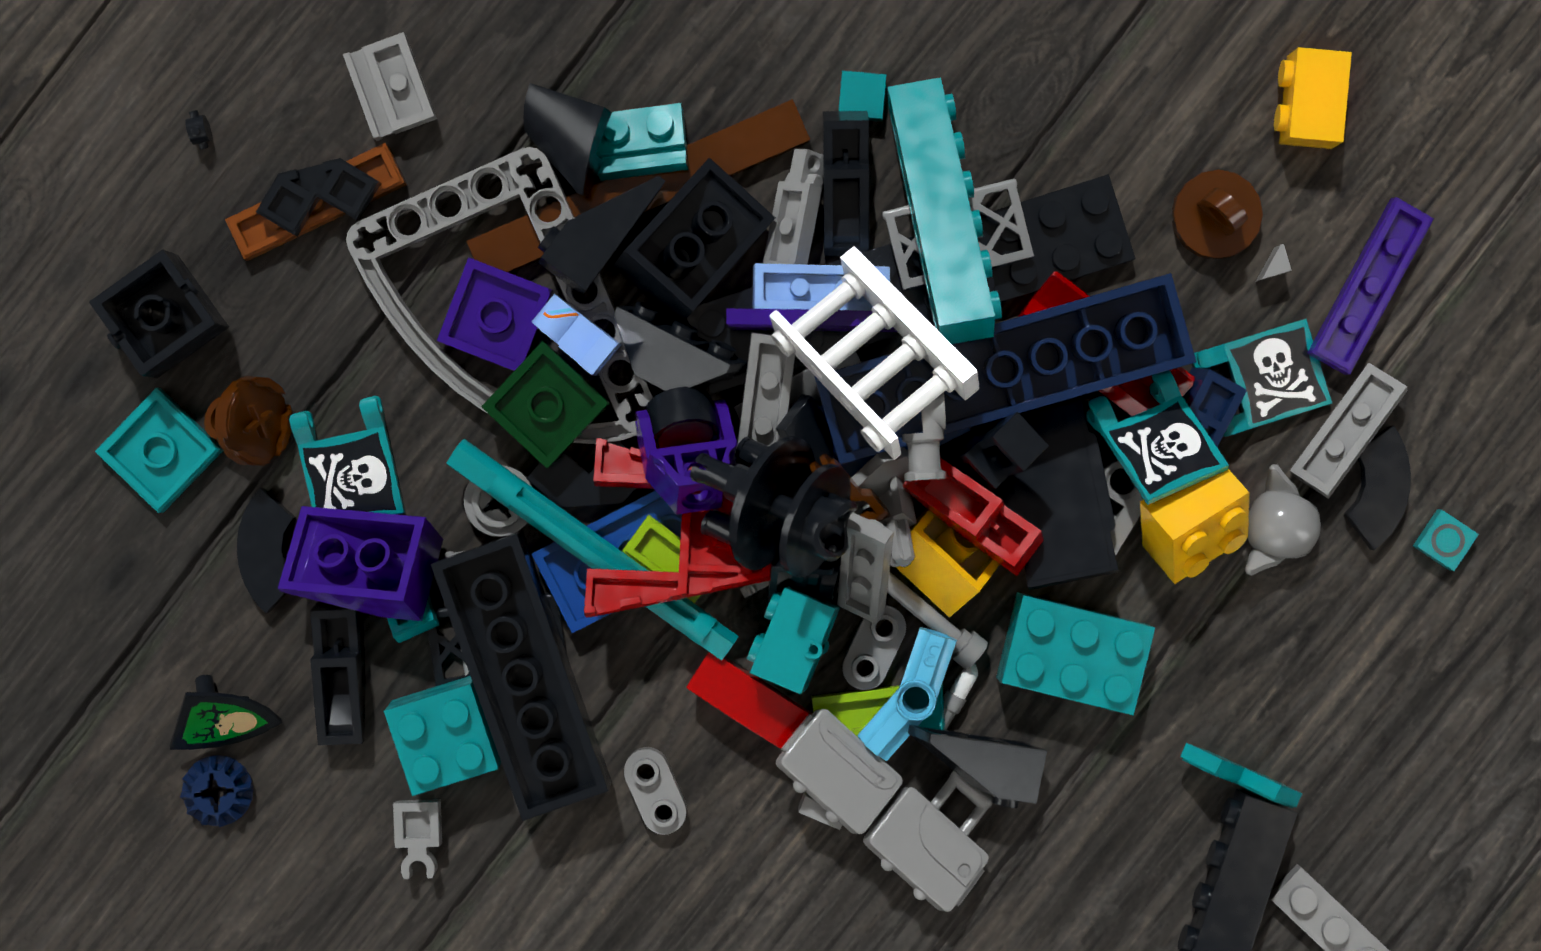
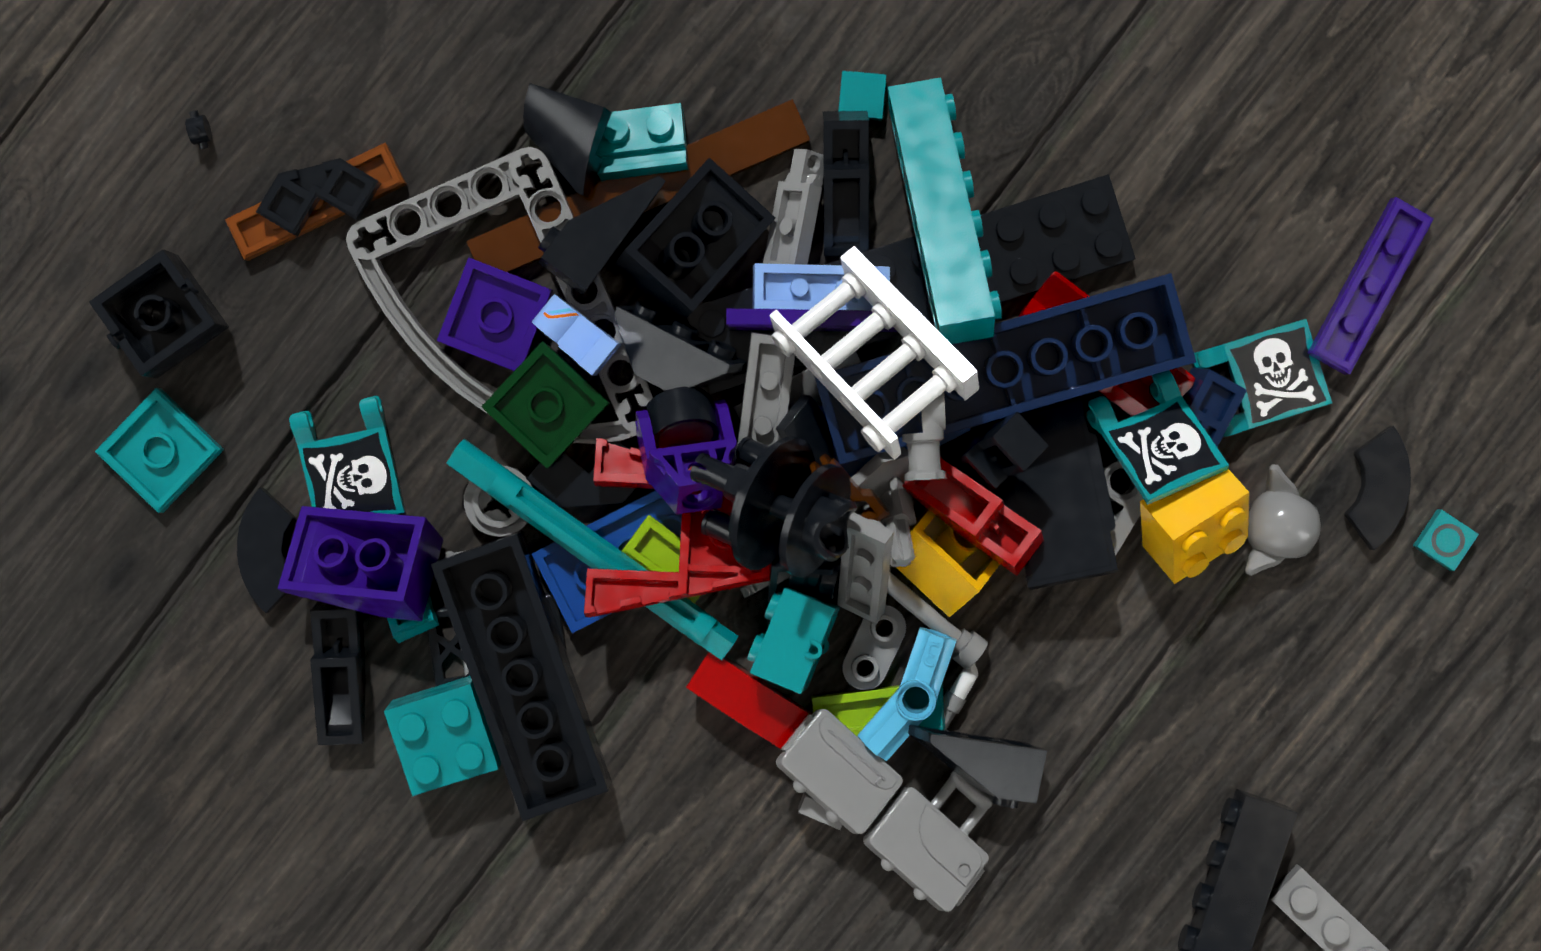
(218, 718): shield -> none
(228, 774): dark blue gear -> none
(250, 420): reddish brown tile -> none
(389, 86): light grey plate -> none
(418, 828): light grey plate -> none
(656, 791): light grey plate -> none
(975, 203): light grey window -> none
(1075, 653): teal brick -> none
(1217, 214): reddish brown tile -> none
(1240, 775): teal tile -> none
(1276, 264): light grey piece -> none
(1313, 98): yellow brick -> none
(1348, 430): light grey plate -> none

